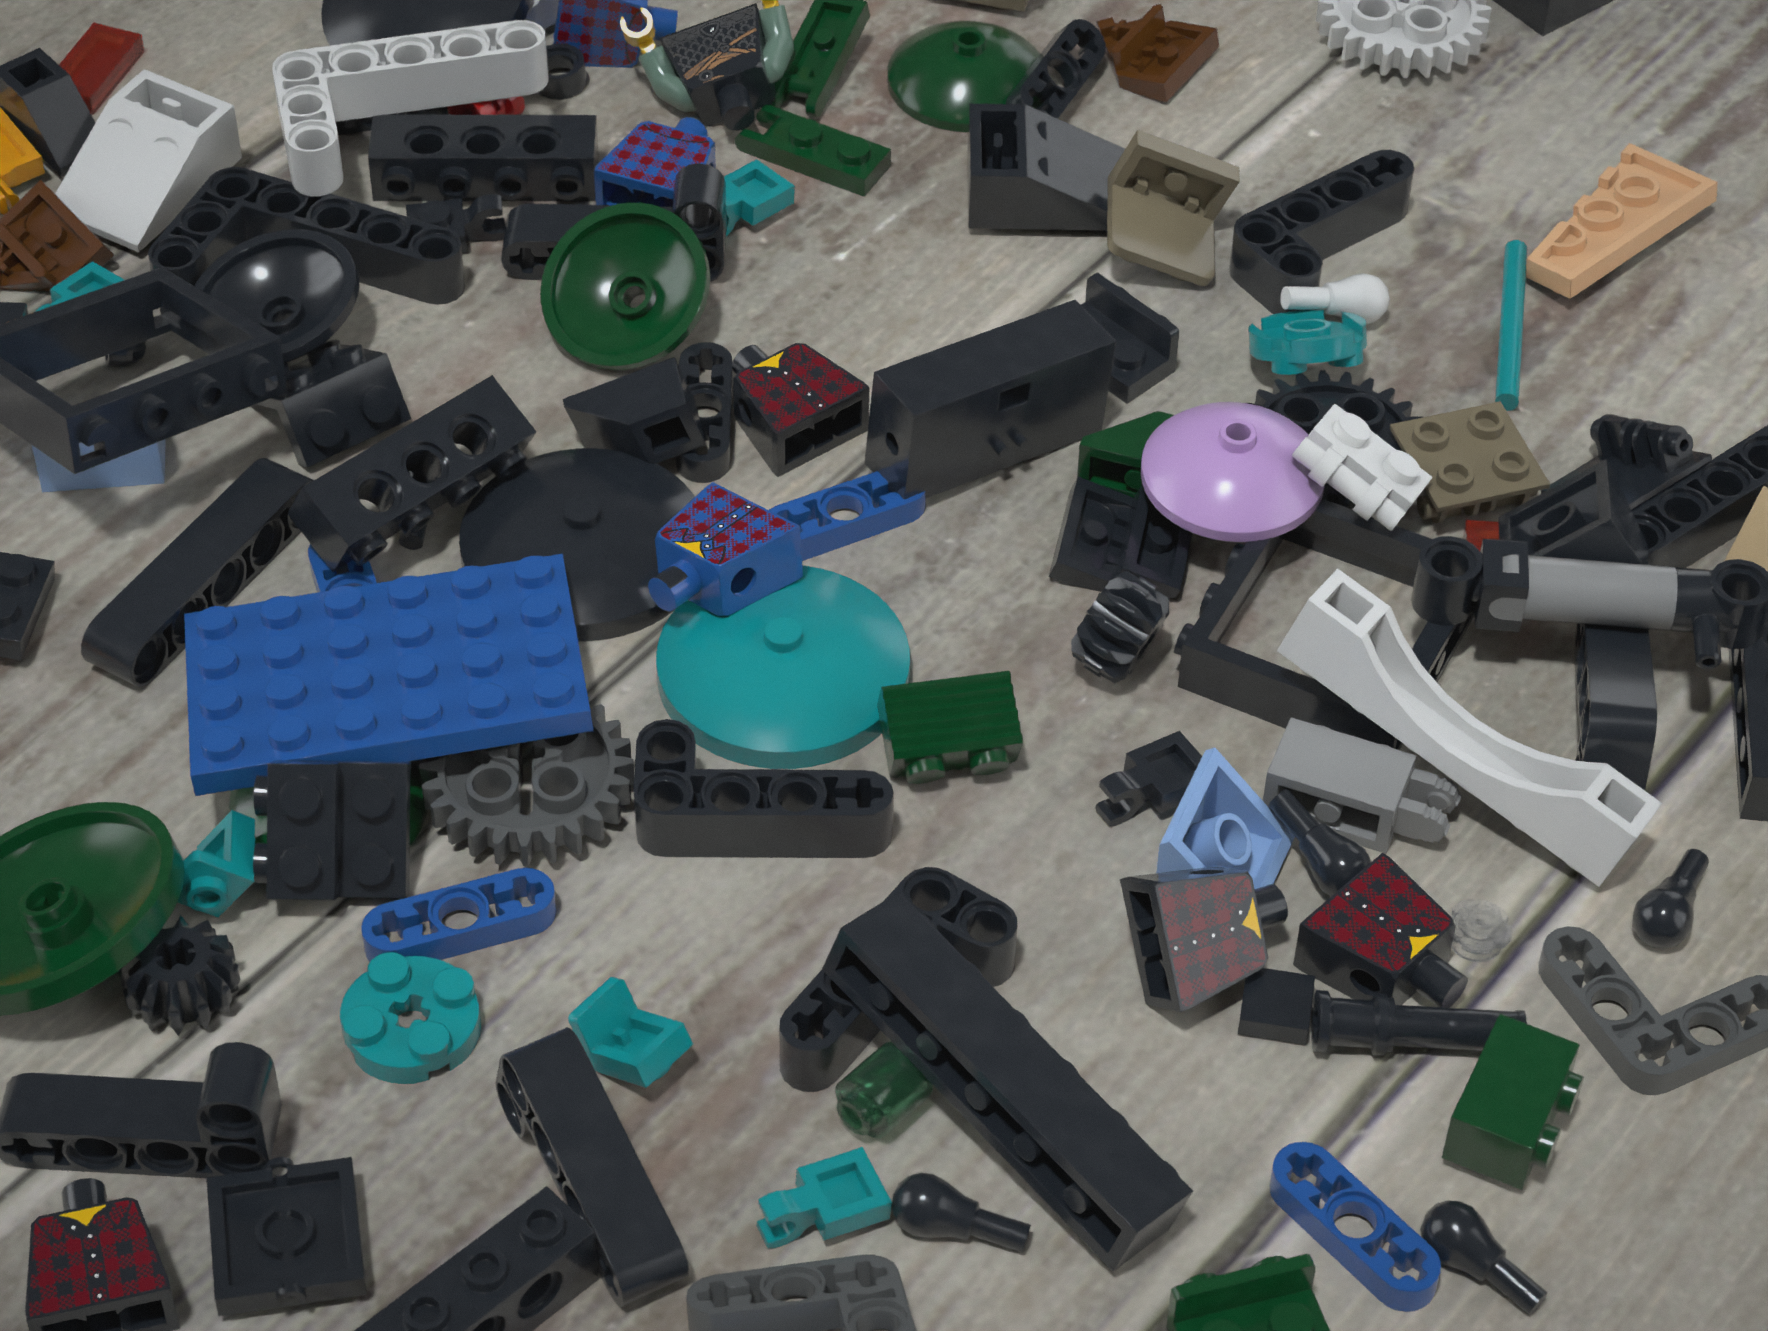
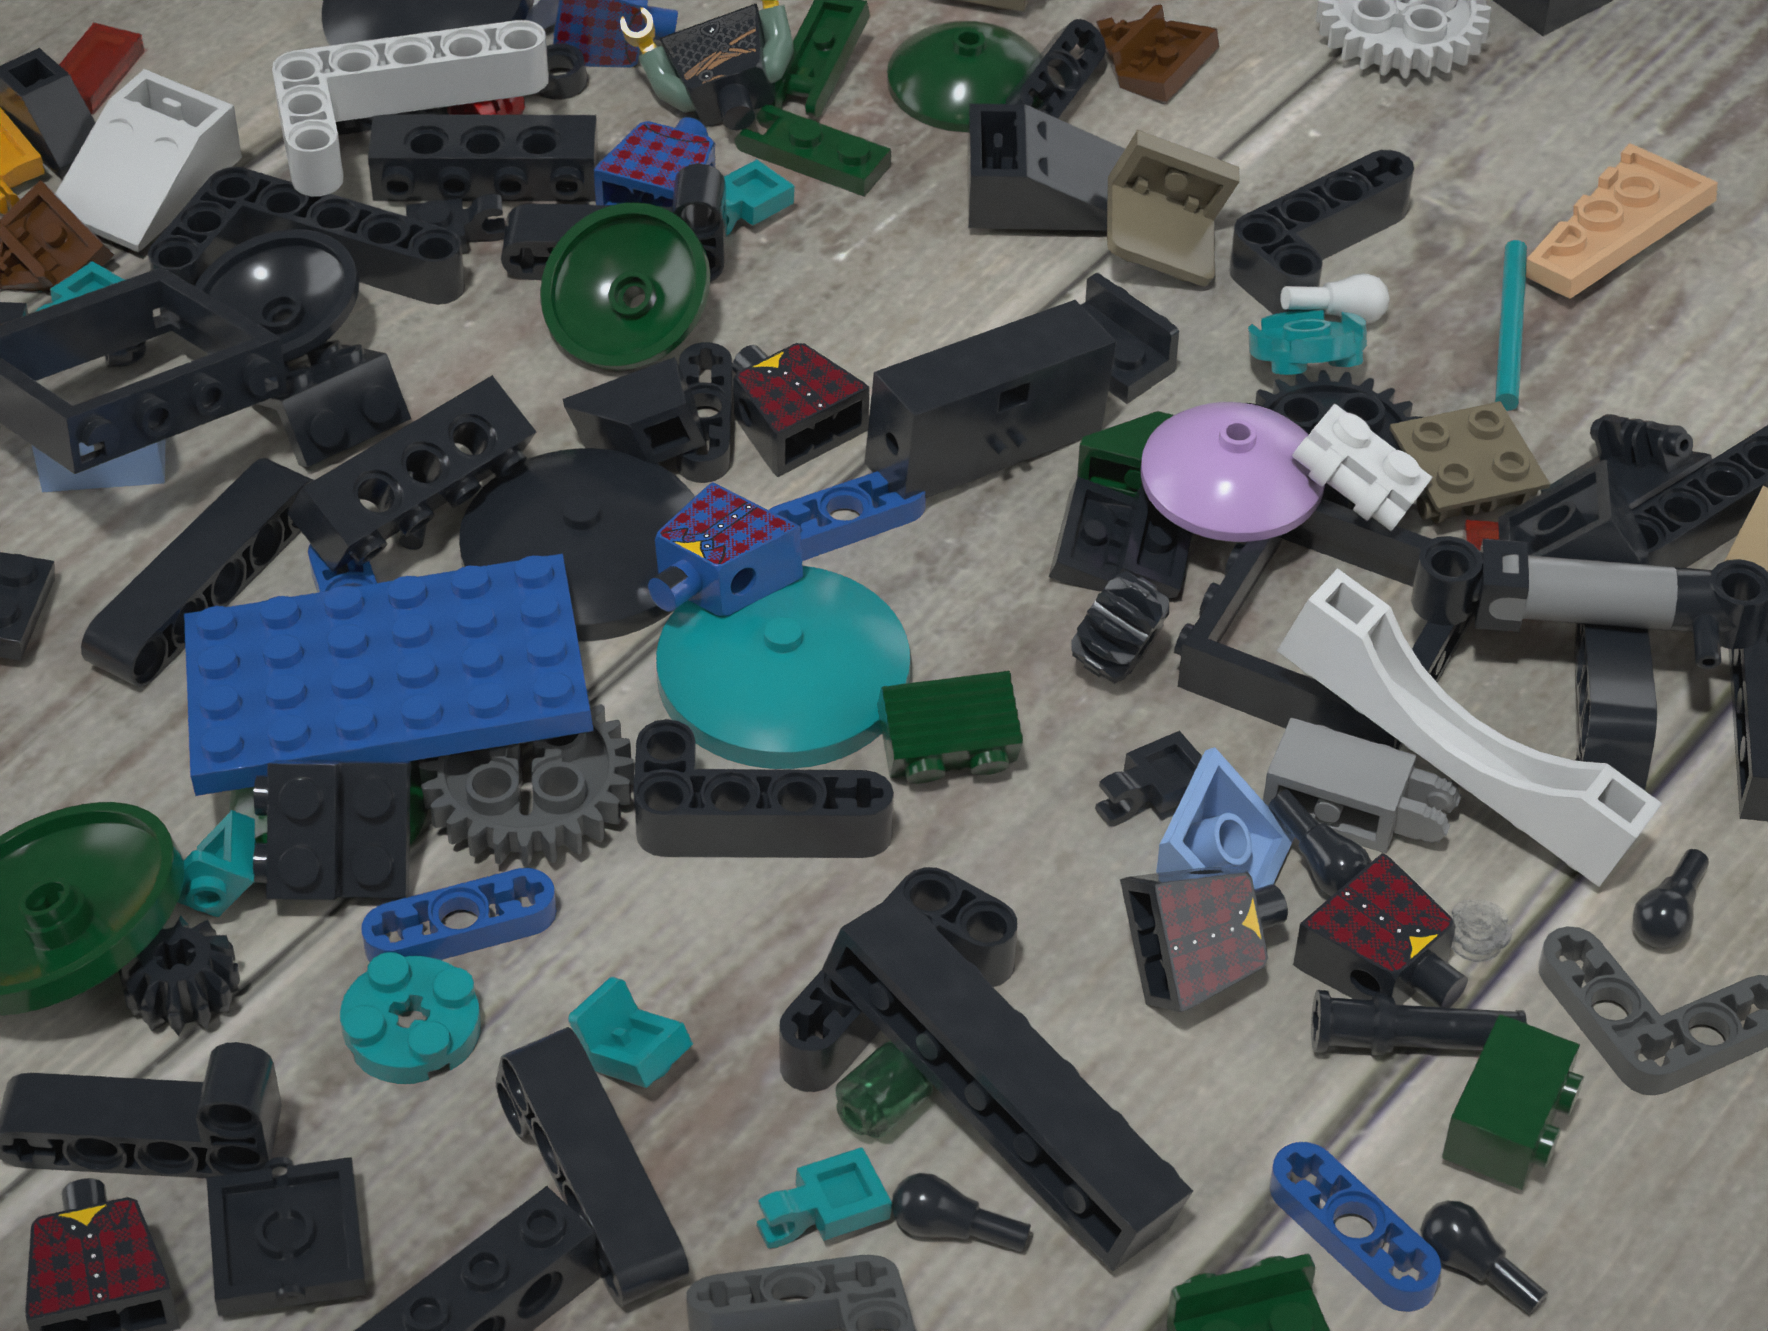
(1277, 1005): black tile -> none

